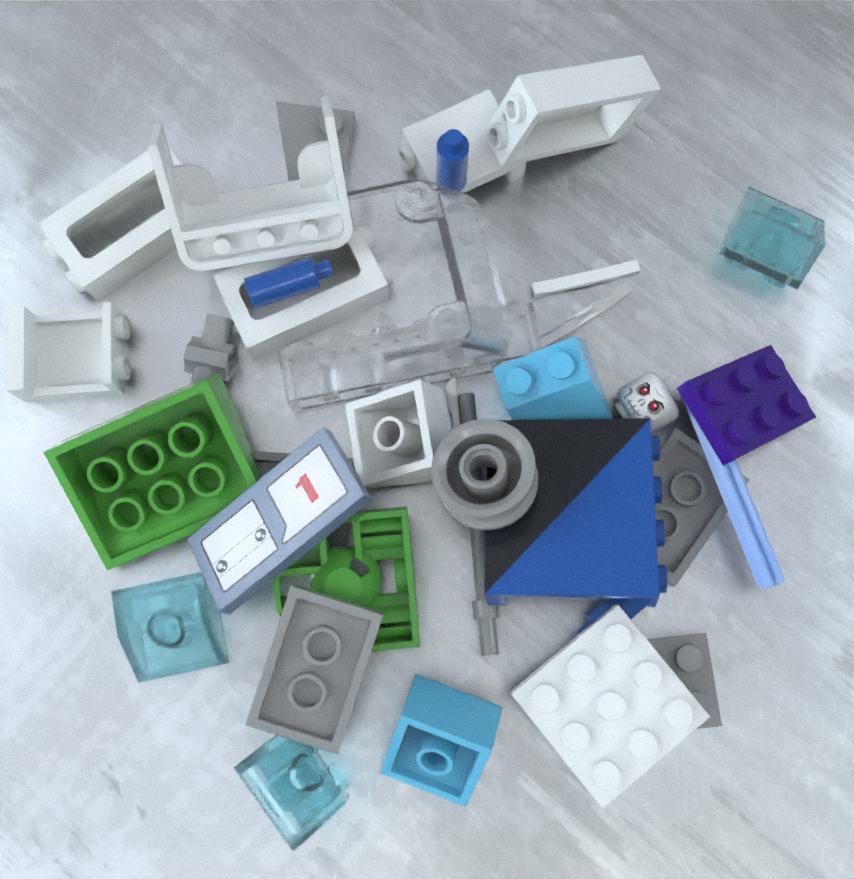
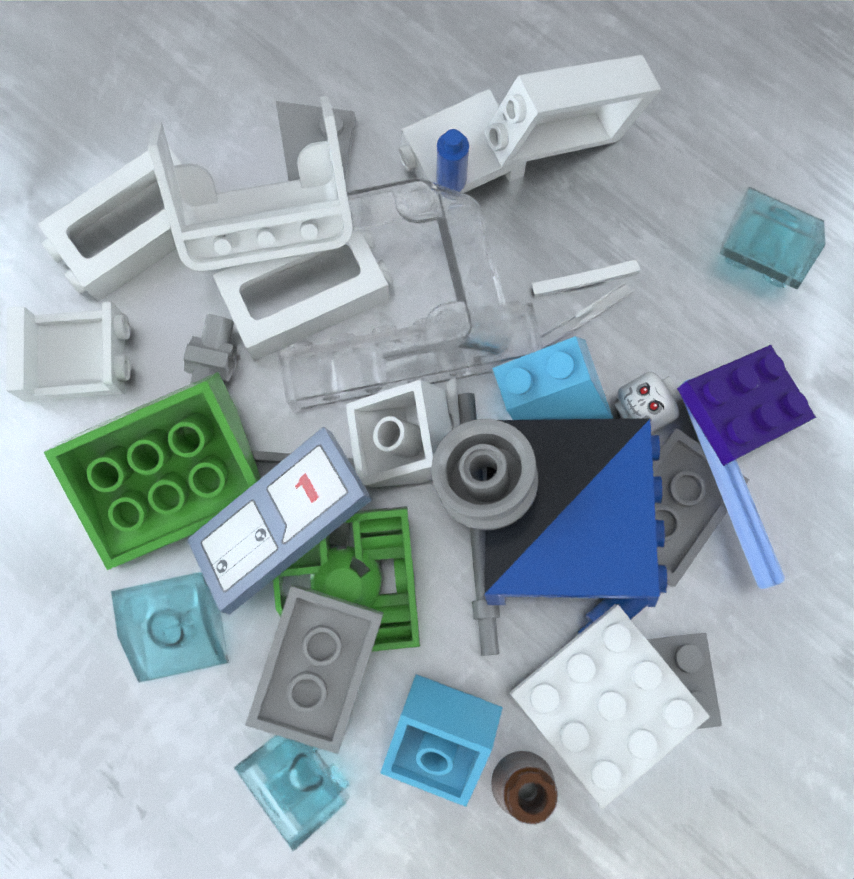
(286, 281): blue cylinder -> none
(516, 771): none -> reddish brown plant

